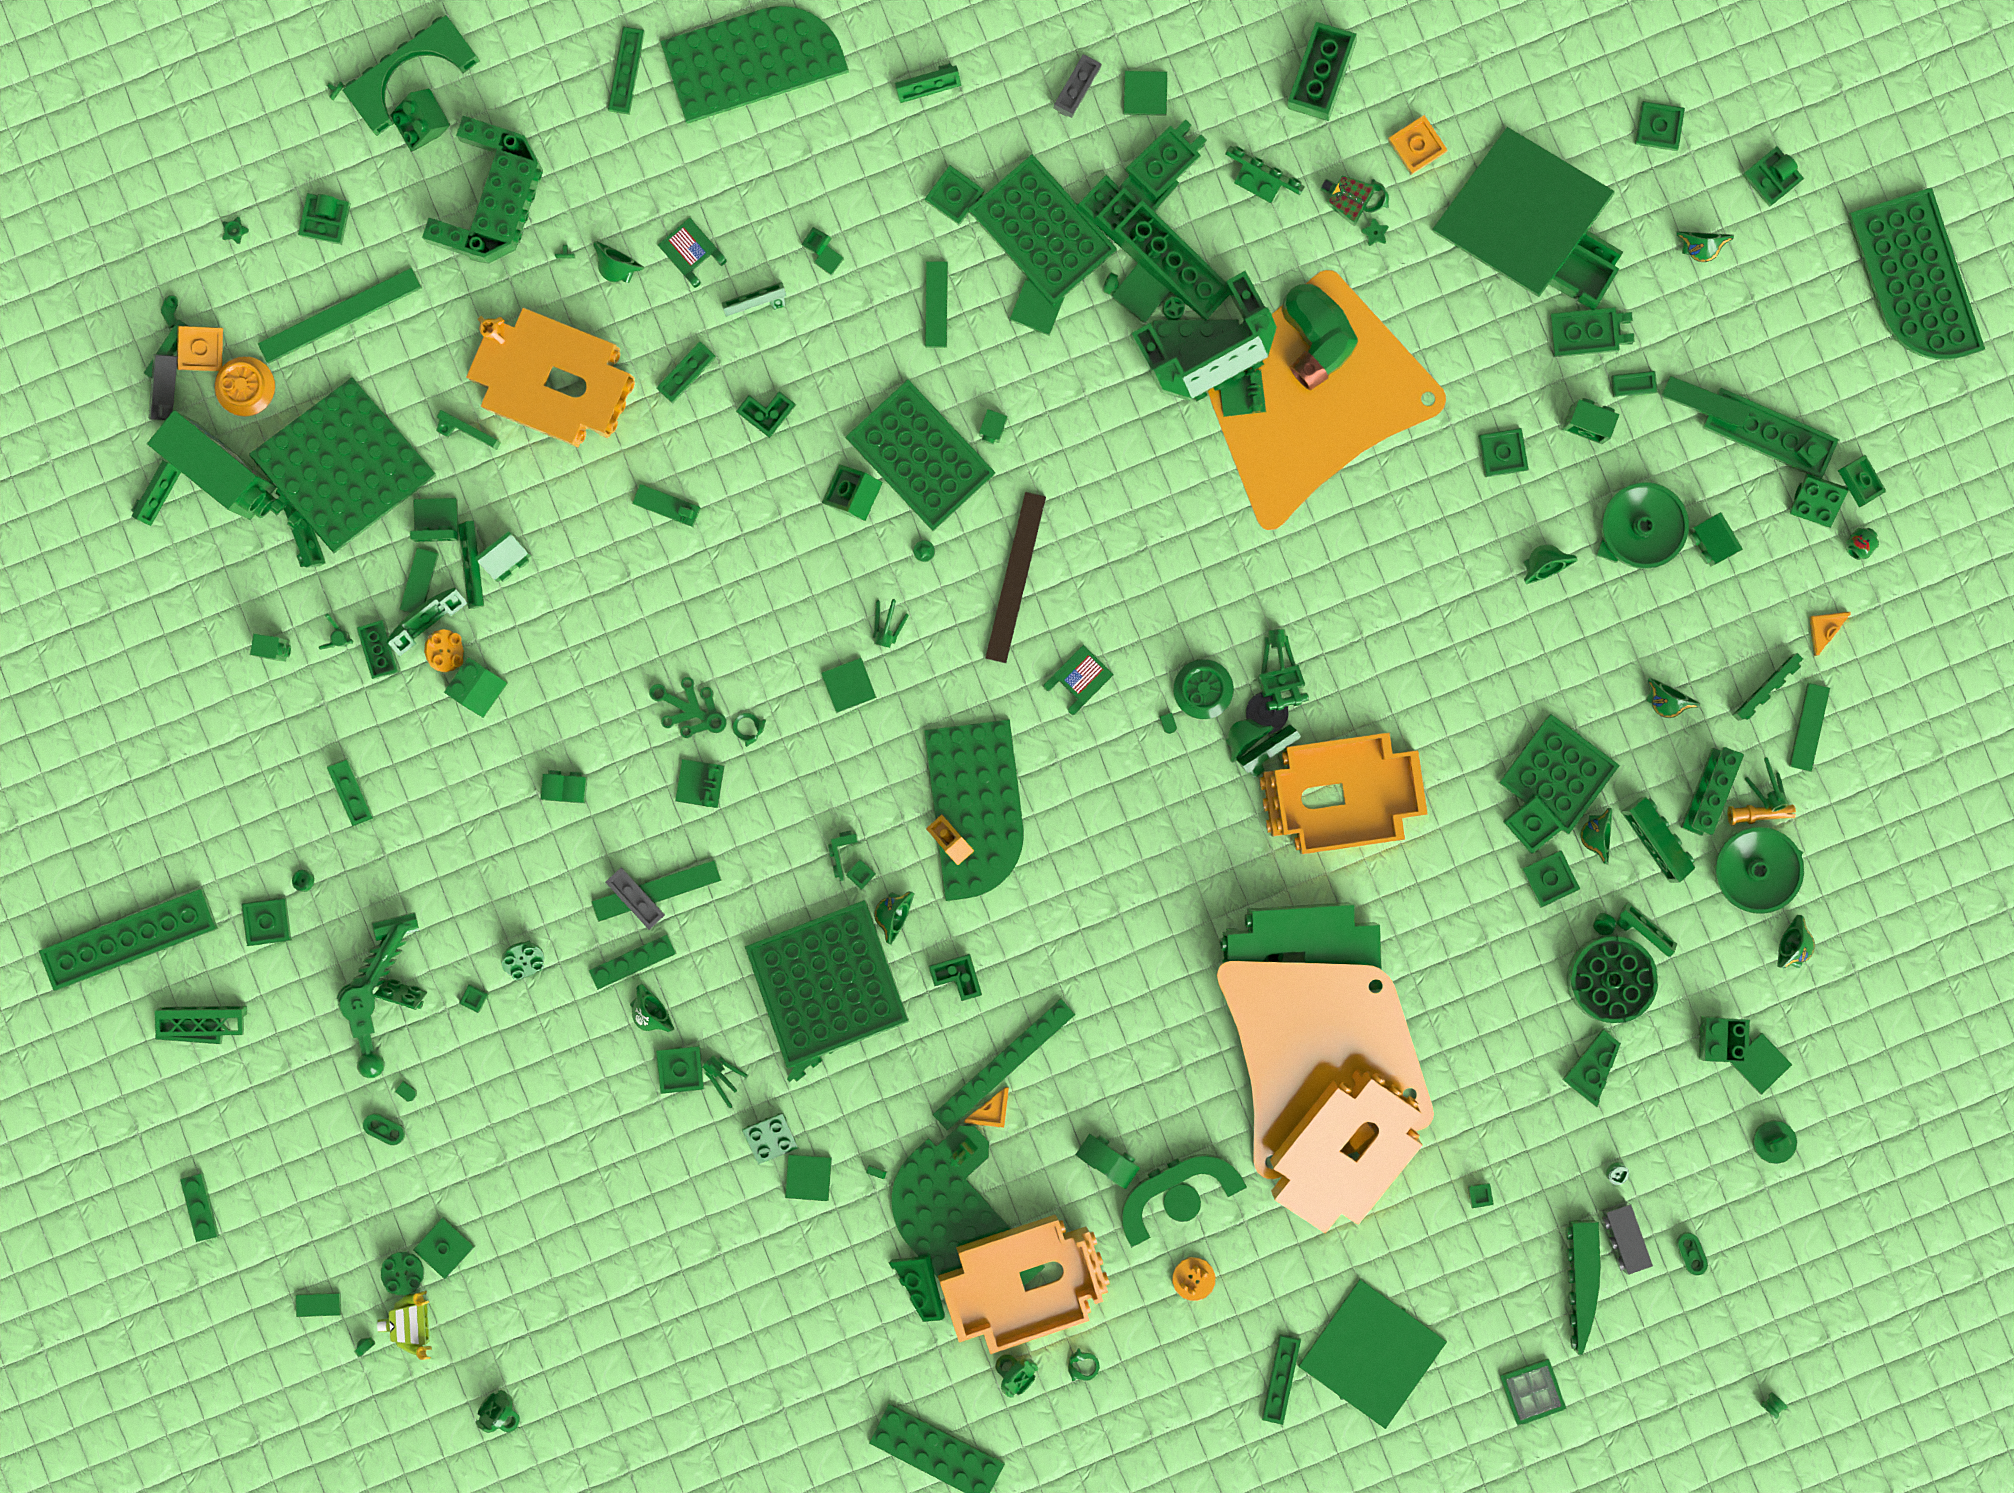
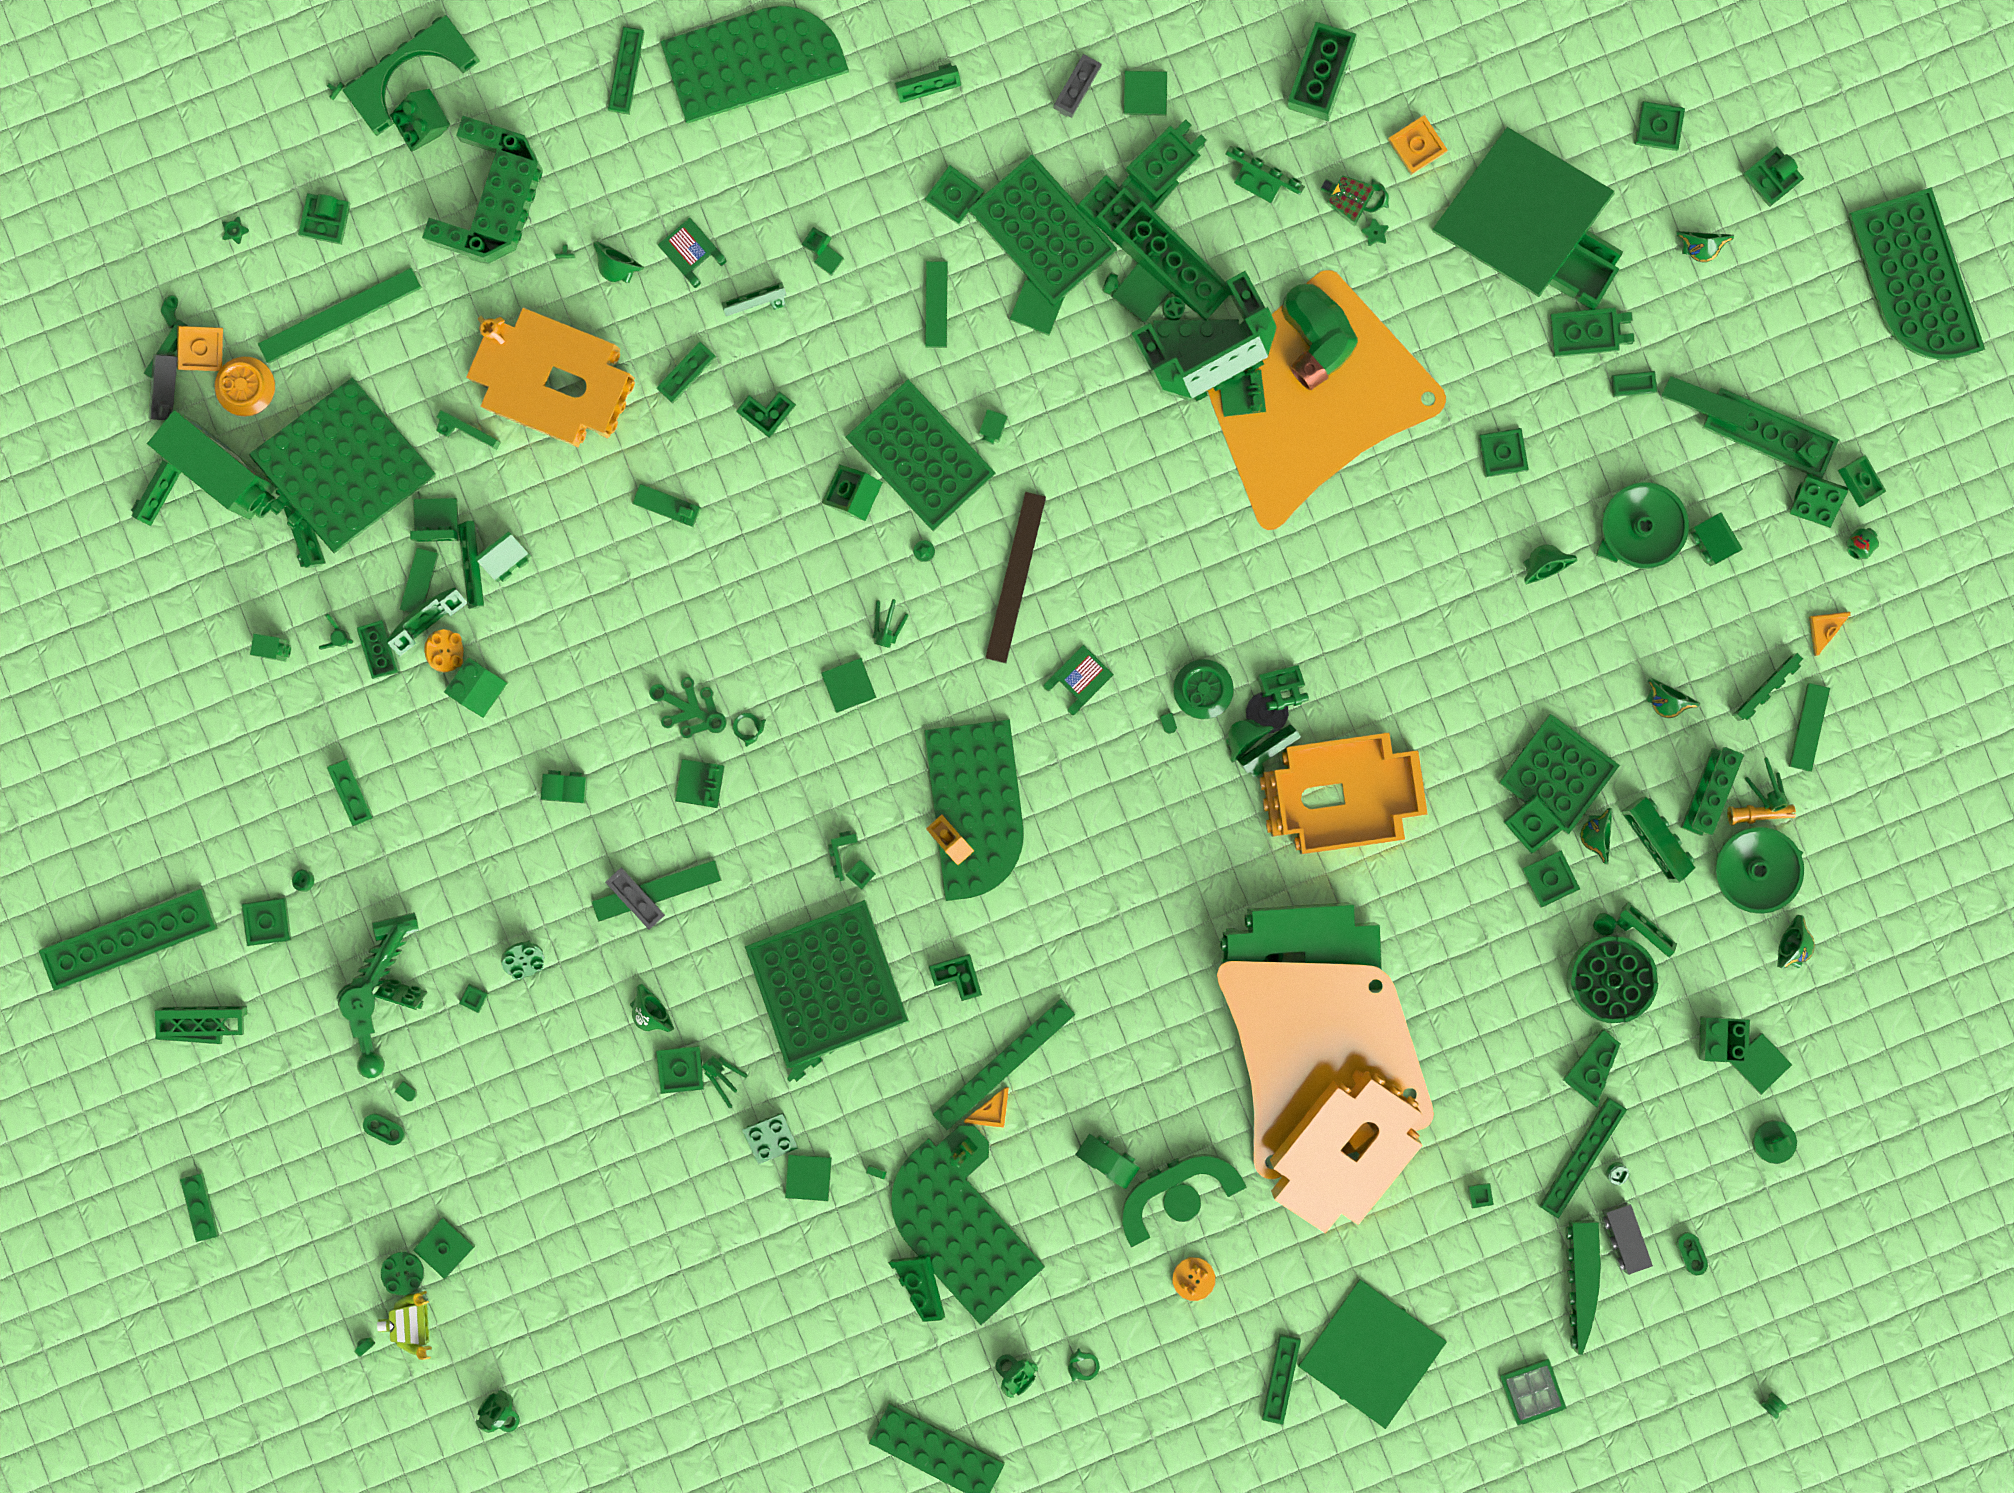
(318, 1304): green tile -> none
(632, 962): green plate -> none
(892, 914): green hat -> none
(990, 1296): light orange panel -> none
(1277, 640): green plant -> none
(1583, 1157): none -> green tile
(1591, 421): green brick -> none

